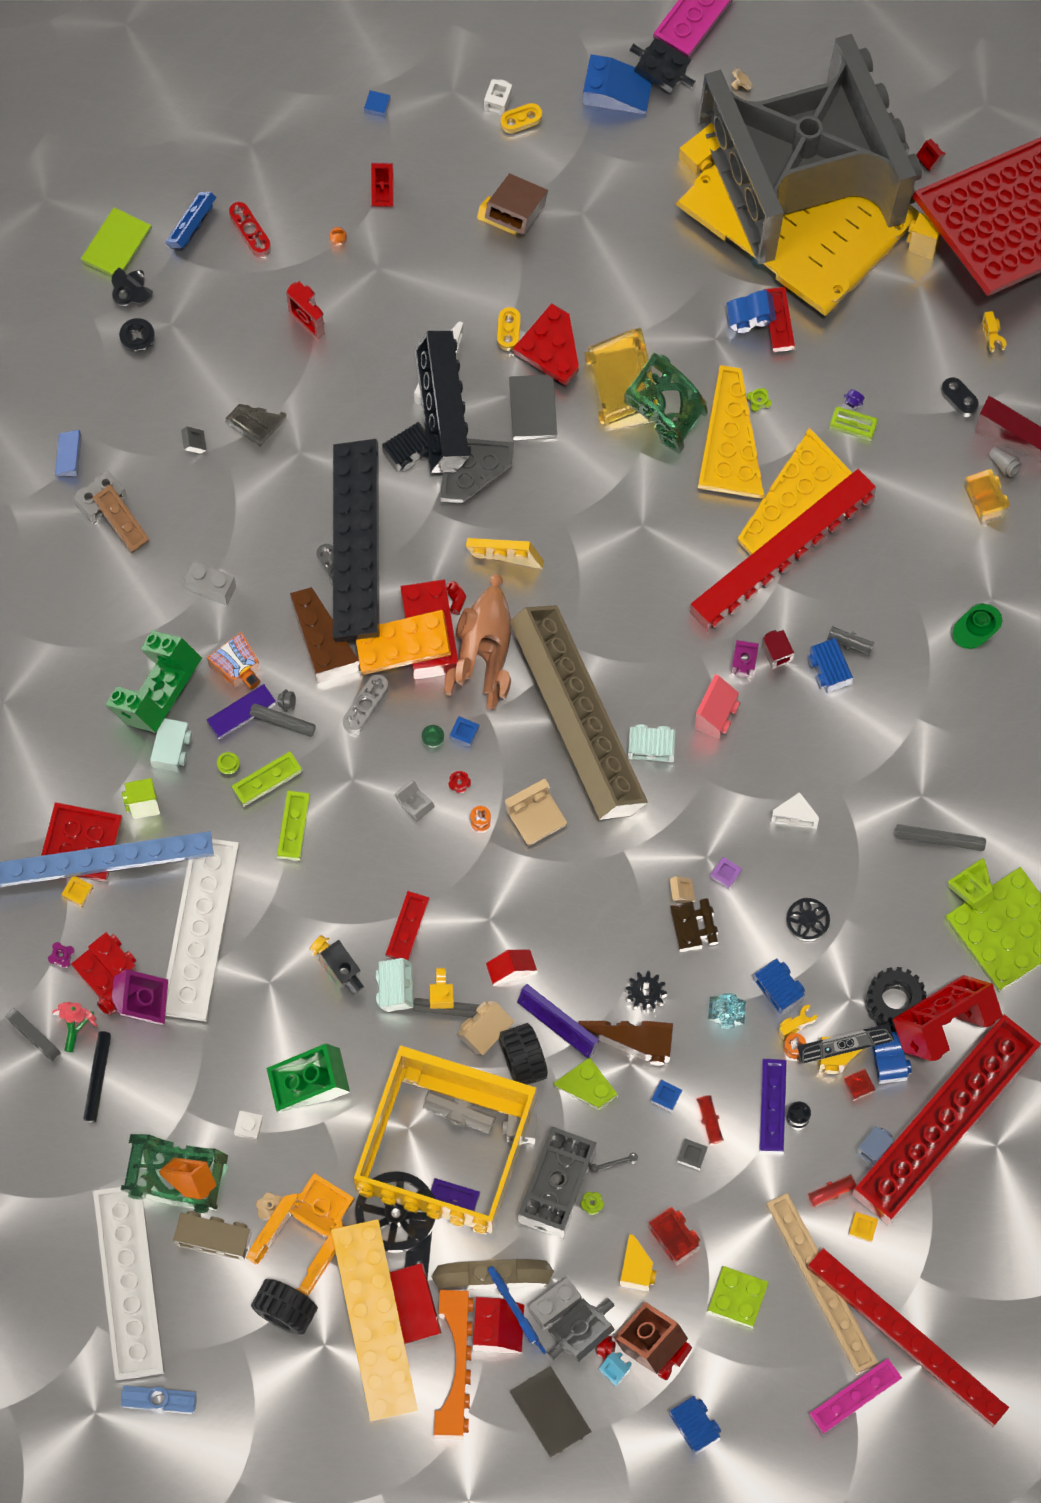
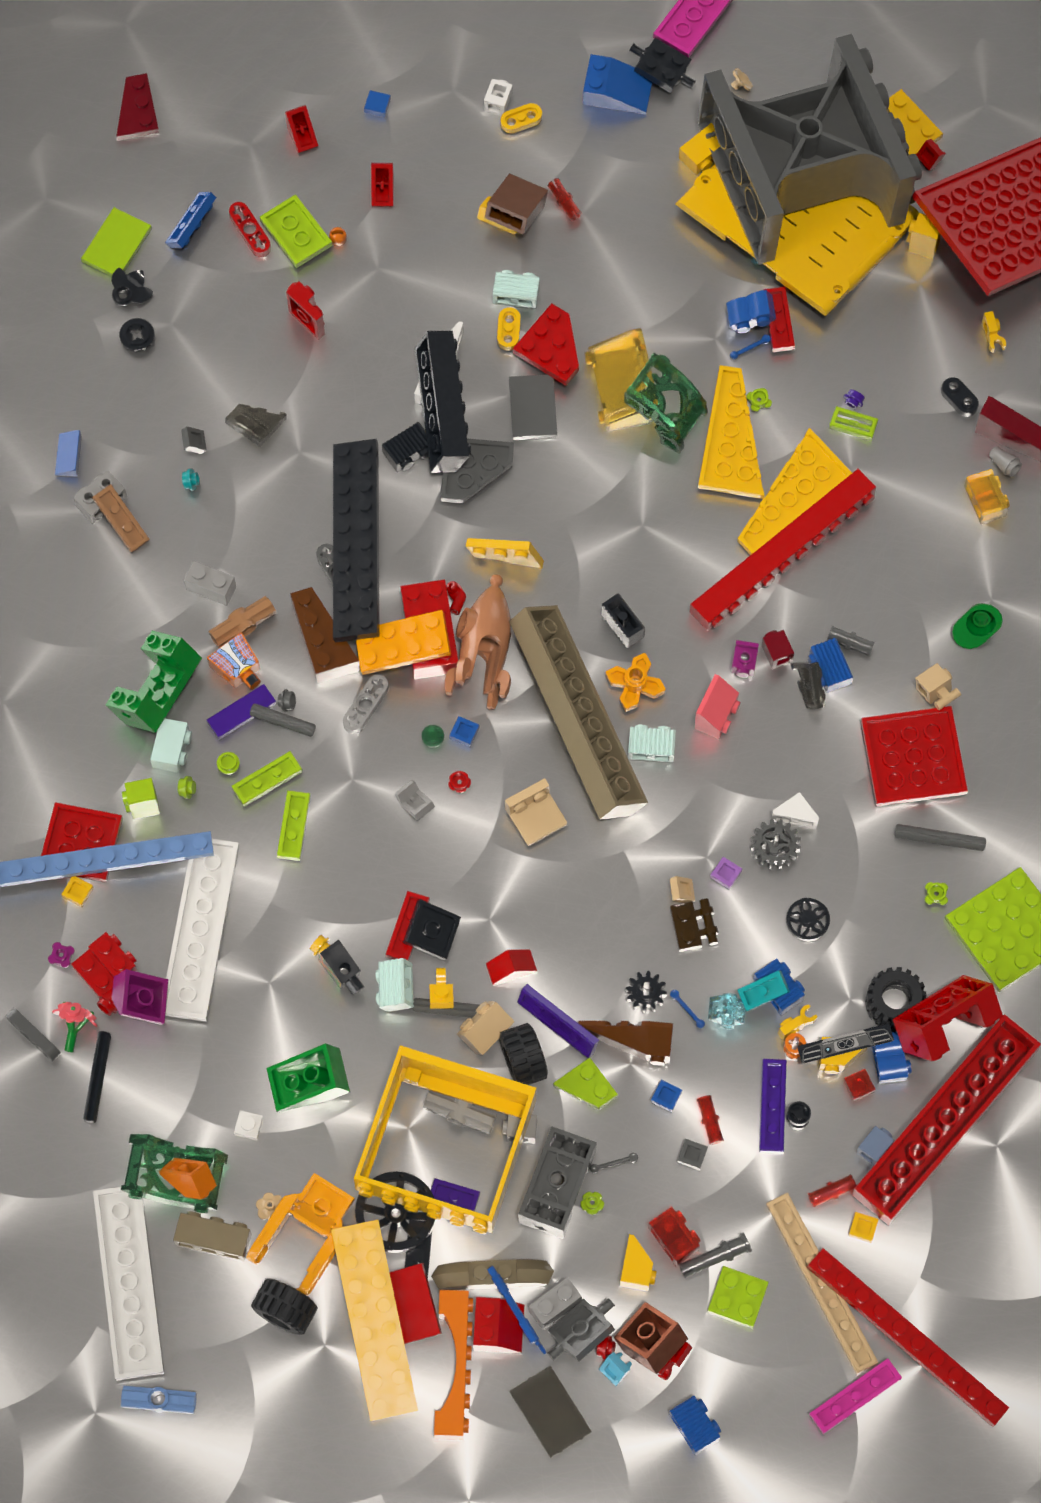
(137, 109): none -> dark red wing
(186, 787): none -> lime plate
(190, 479): none -> teal plate
(242, 620): none -> medium nougat piece
(296, 231): none -> lime plate
(301, 128): none -> red slope
(432, 929): none -> black tile
(482, 811): orange bush -> none
(516, 289): none -> light aqua brick
(564, 199): none -> clear red pin
(622, 620): none -> black brick
(635, 682): none -> light orange plant
(674, 994): none -> blue hinge
(726, 1251): none -> dark grey pin
(763, 991): none -> teal plate
(765, 340): none -> blue hinge
(766, 841): none -> dark grey gear
(810, 683): none -> clear smoke wing
(914, 756): none -> red plate
(916, 124): none -> yellow wing
(931, 898): none -> lime plate
(935, 685): none -> tan brick
(973, 885): lime wing -> none

